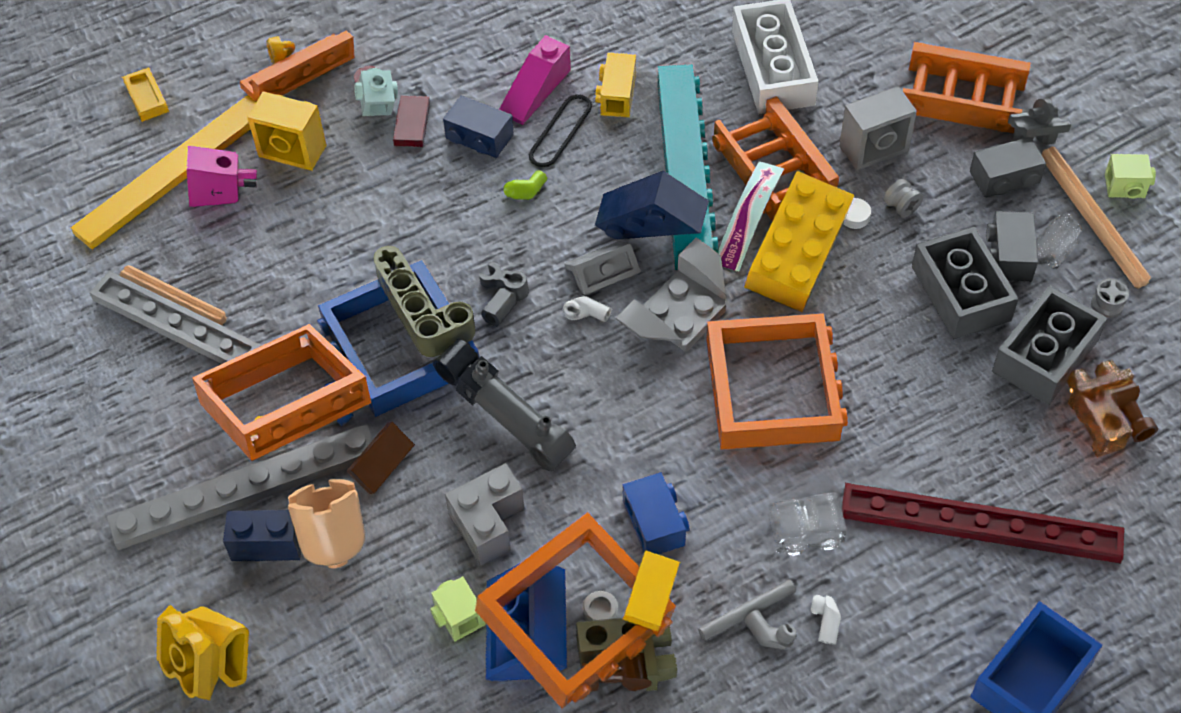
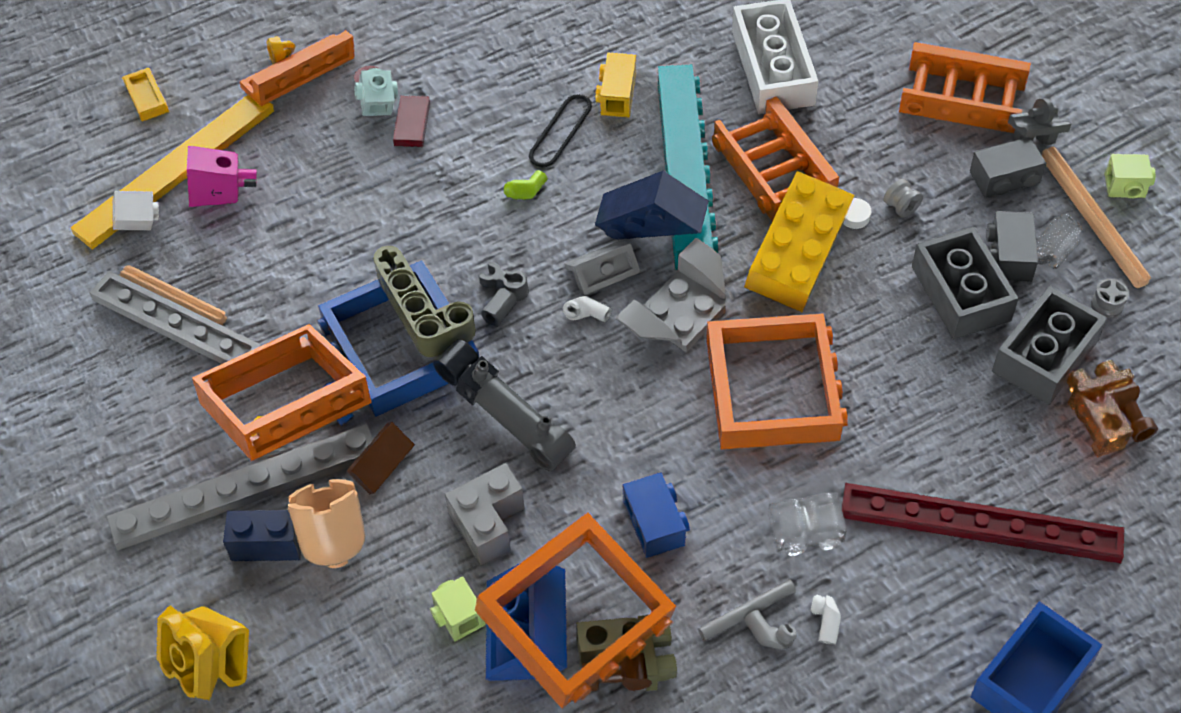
(134, 210): none -> white brick
(287, 130): yellow brick -> none
(478, 126): brick -> none
(537, 78): dark pink slope -> none
(600, 606): white tile -> none
(651, 590): yellow tile -> none
(747, 215): sticker -> none
(877, 127): light grey brick -> none

